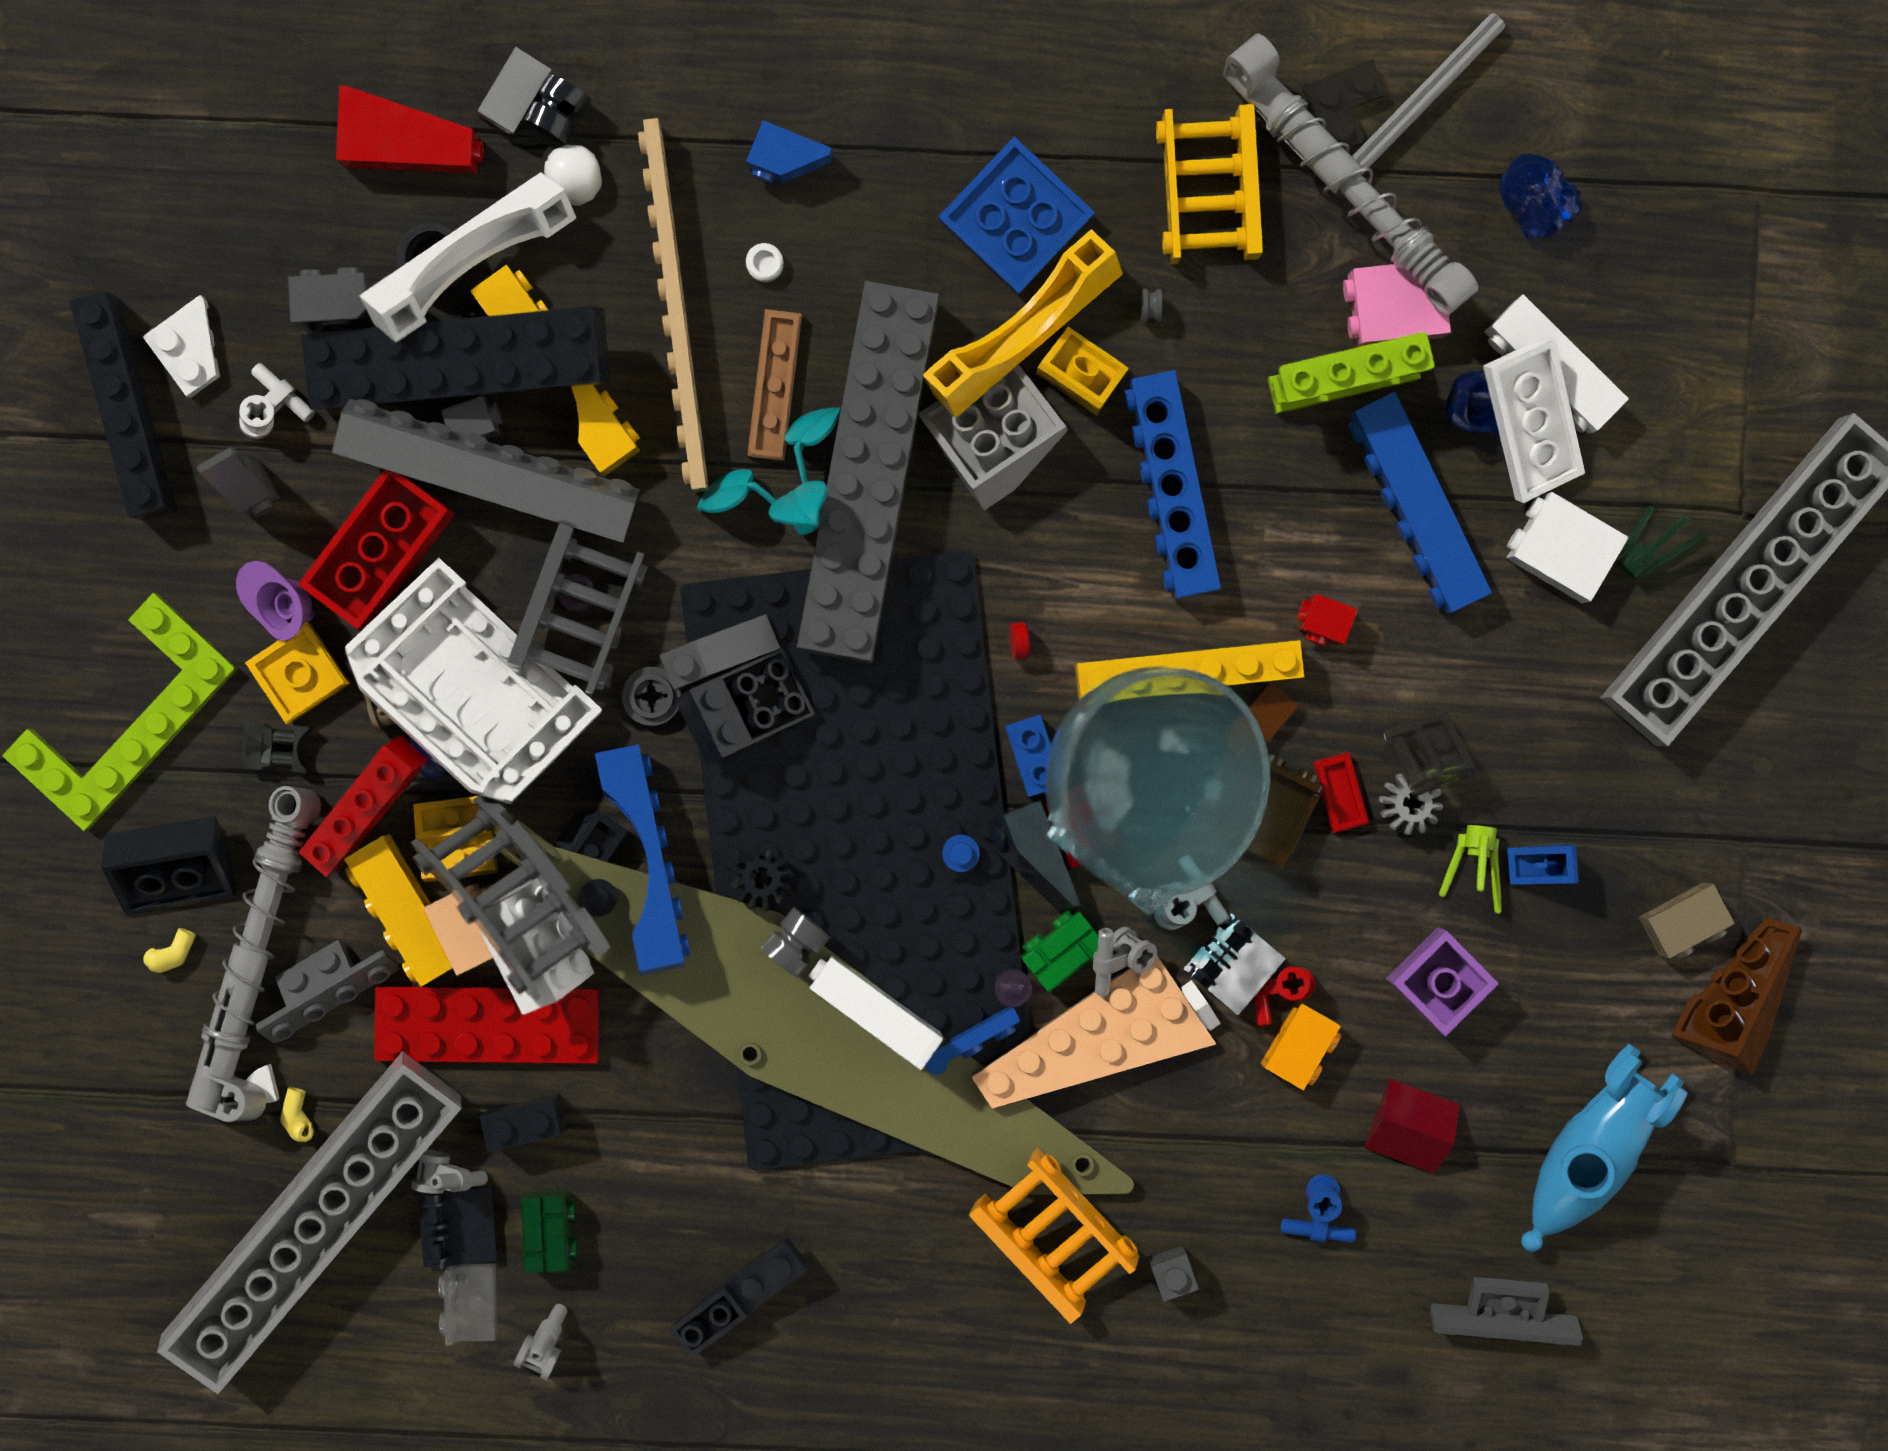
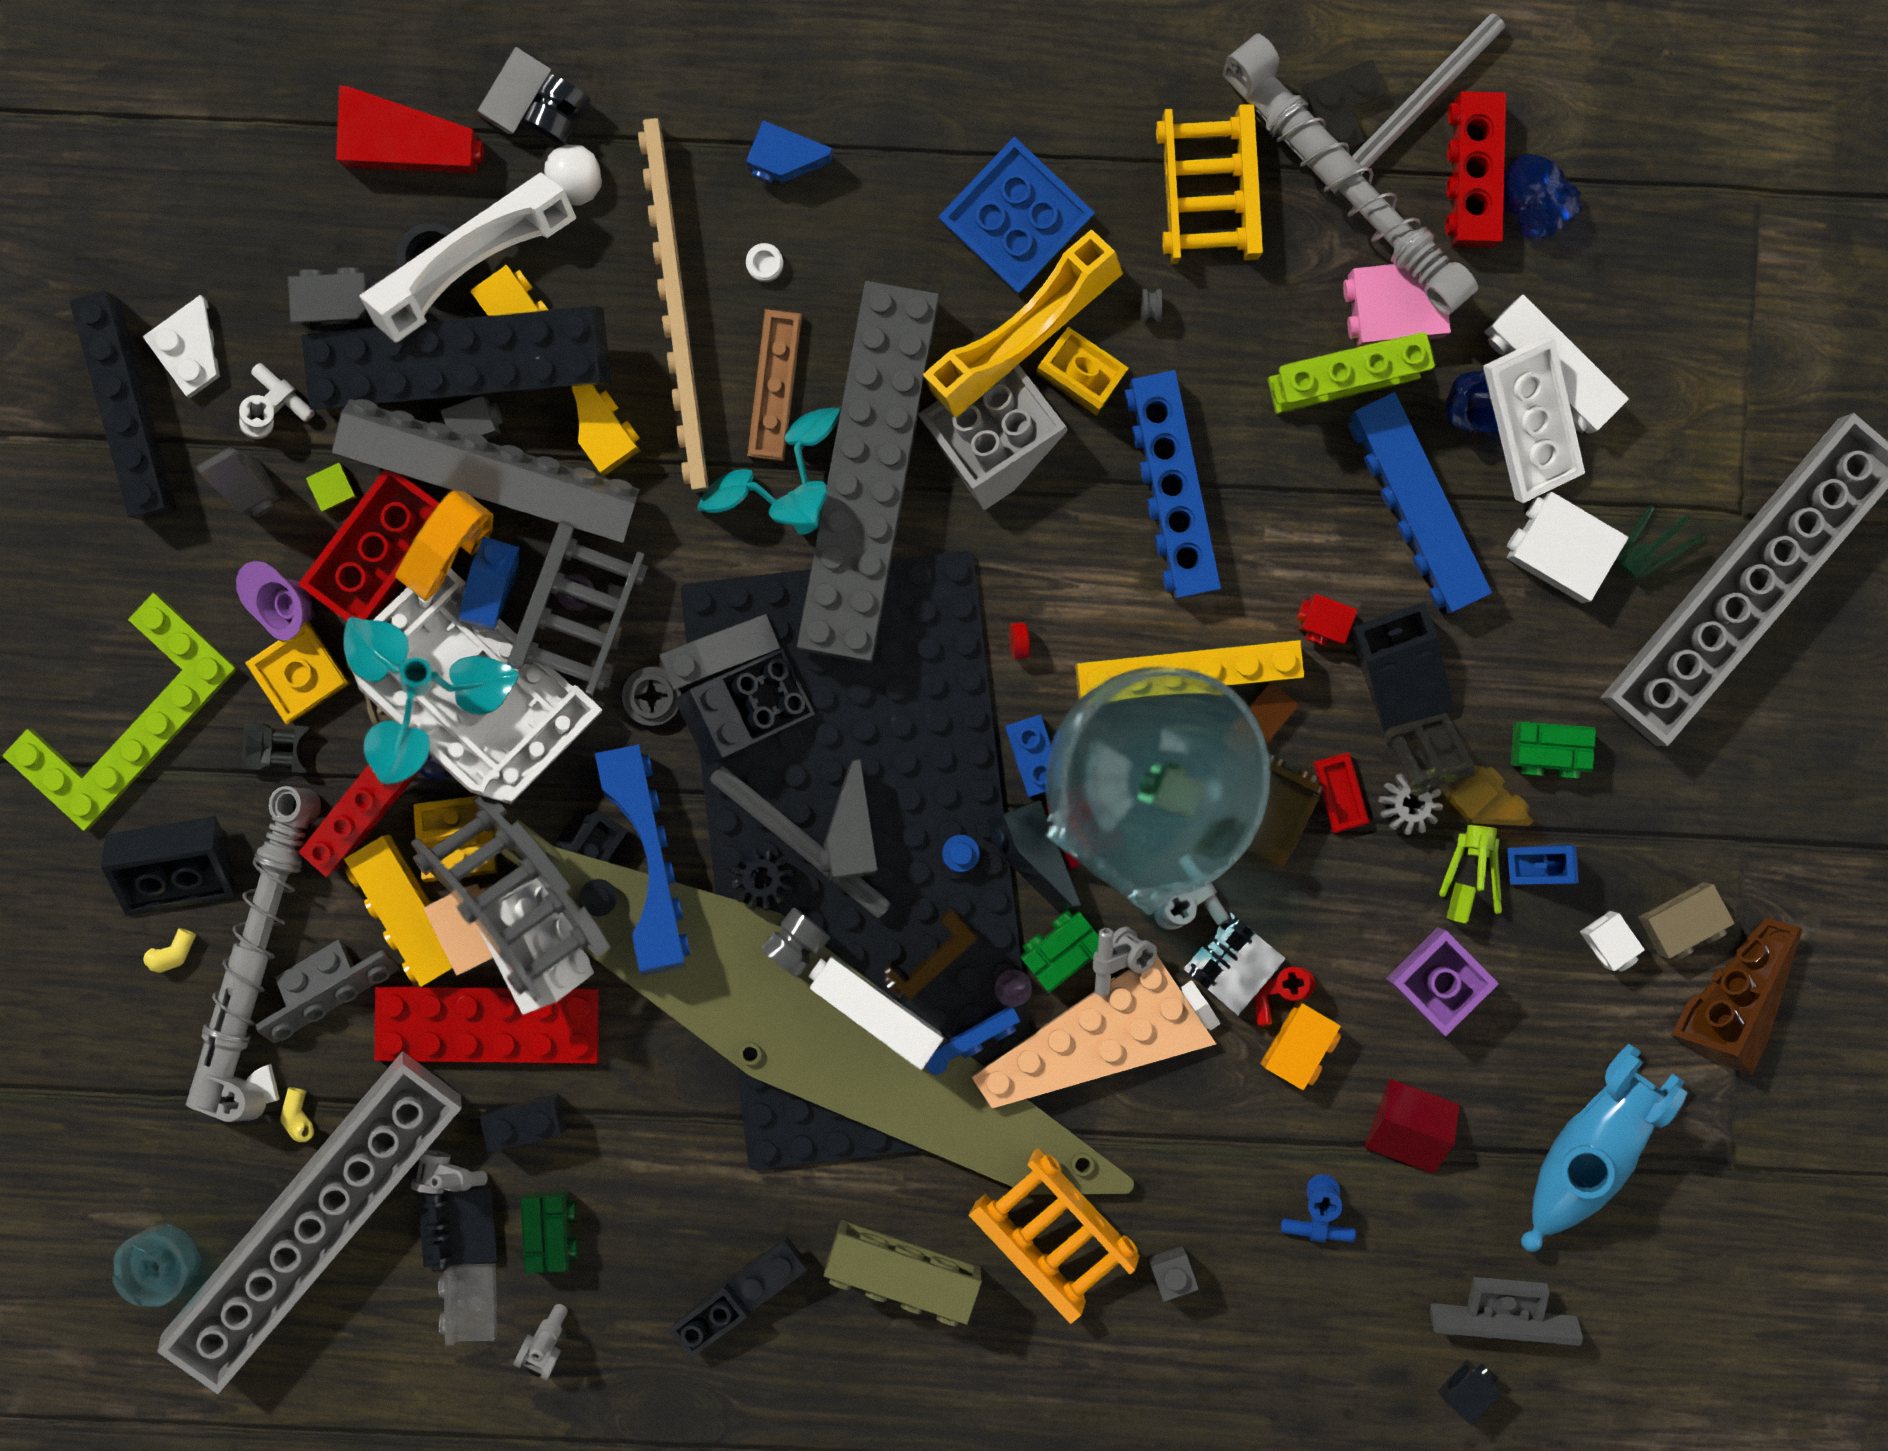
(177, 1263): none -> clear light blue brick
(331, 487): none -> lime tile
(379, 647): none -> teal plant
(454, 524): none -> light orange connector
(489, 583): none -> blue slope
(794, 837): none -> dark grey axle
(849, 839): none -> dark grey slope
(903, 1273): none -> olive brick
(912, 983): none -> dark brown panel
(1171, 789): none -> clear green brick
(1402, 666): none -> black slope
(1461, 903): none -> lime tile
(1470, 1391): none -> black brick
(1485, 801): none -> clear yellow slope
(1488, 113): none -> red brick
(1553, 747): none -> green brick
(1613, 942): none -> white brick

